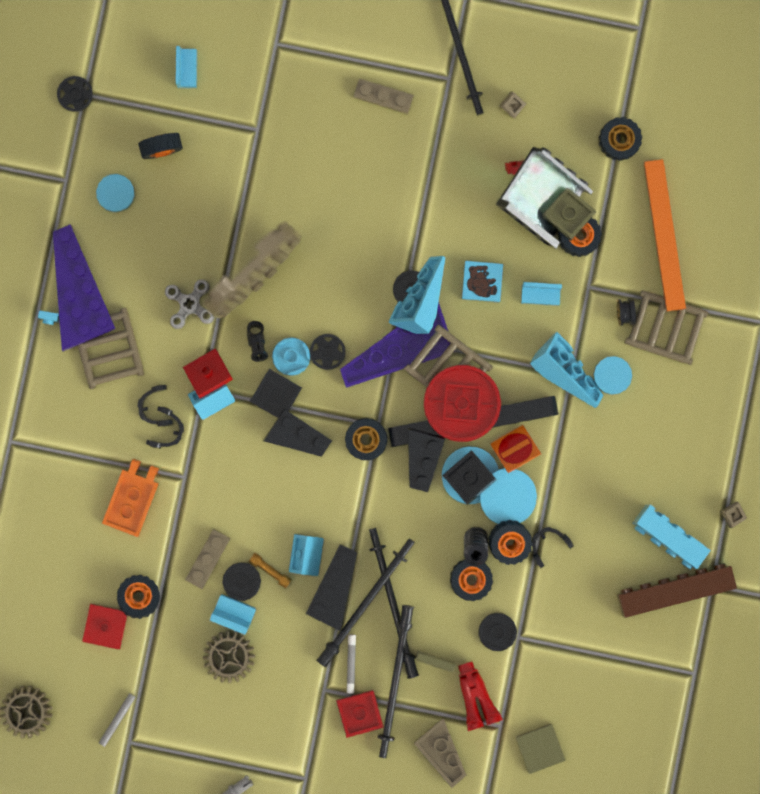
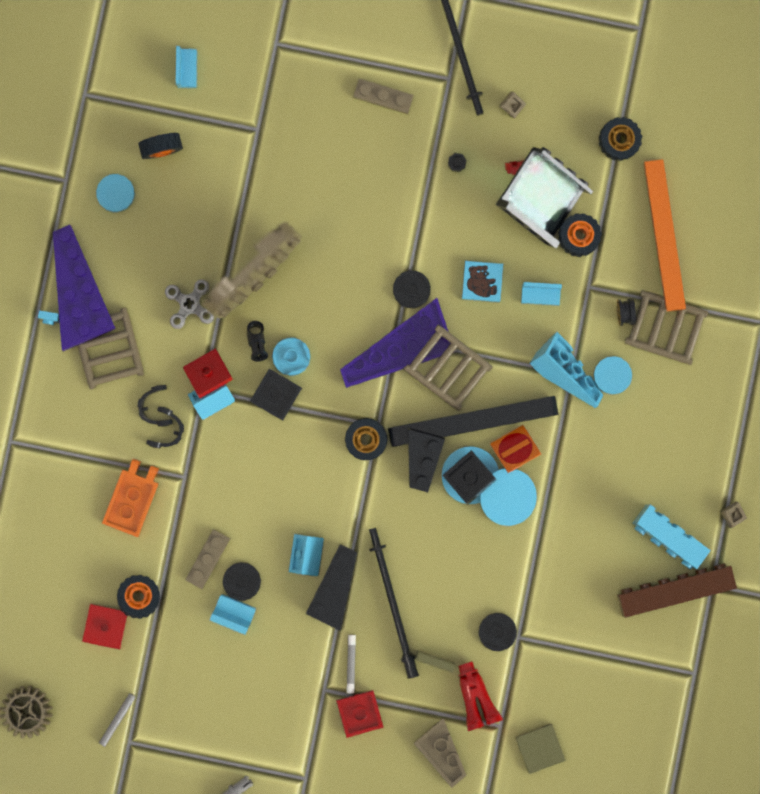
(75, 94): black wheel -> none
(220, 671): dark tan gear -> none
(256, 560): pearl gold bar -> none
(296, 435): black wing -> none
(327, 351): black wheel -> none
(333, 647): black bar -> none
(404, 626): black bar -> none
(421, 304): medium azure wedge -> none
(457, 162): none -> black tile
(462, 403): red plate -> none
(476, 546): black piece -> none
(479, 588): black wheel -> none
(518, 550): black wheel -> none
(565, 538): black piece -> none
(569, 213): olive tile -> none

